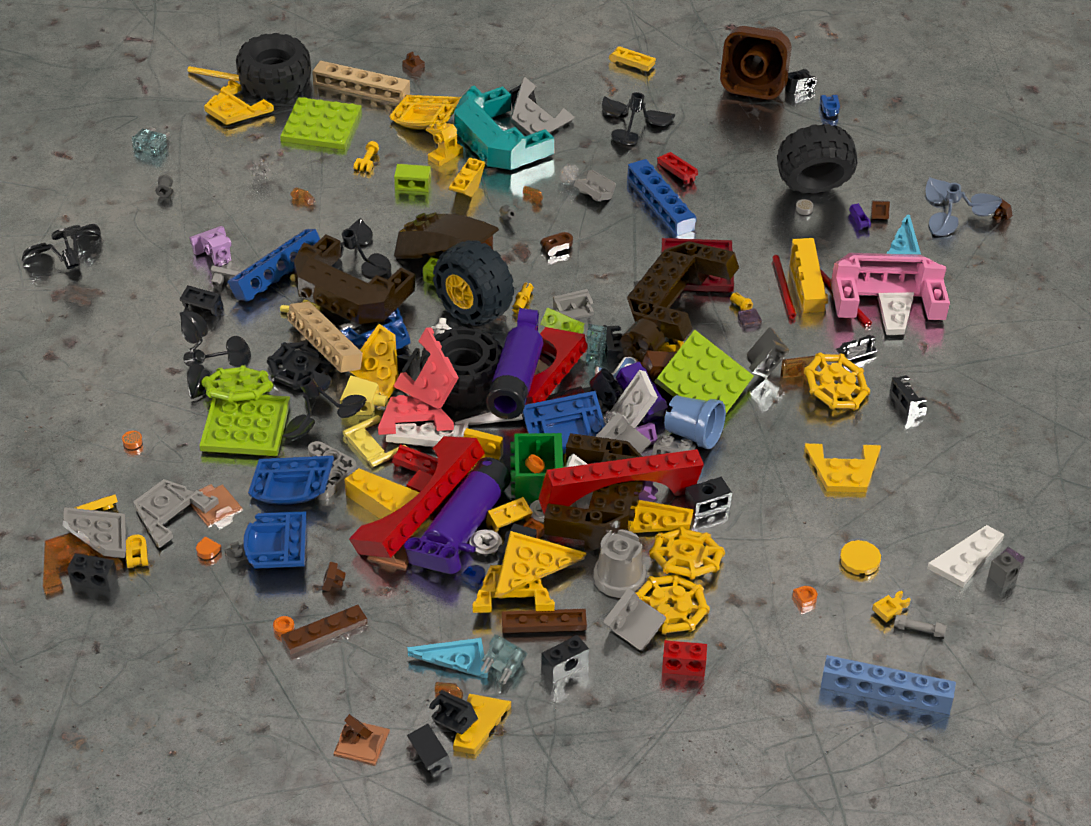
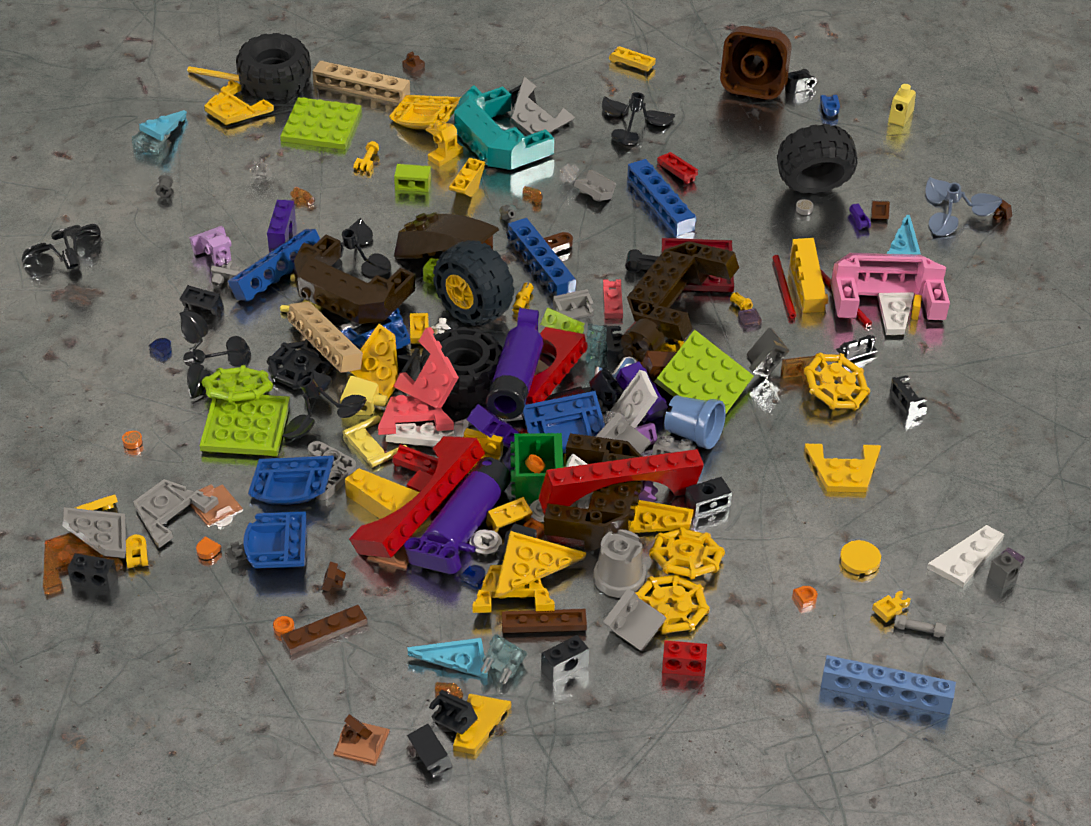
(161, 346): none -> clear blue tile
(163, 125): none -> medium azure wing
(282, 219): none -> dark purple arch
(418, 323): none -> yellow plate
(492, 425): none -> dark purple arch
(541, 257): none -> blue brick
(612, 299): none -> coral plate
(637, 261): none -> black piece
(903, 99): none -> light yellow torso
(916, 307): none -> yellow tile

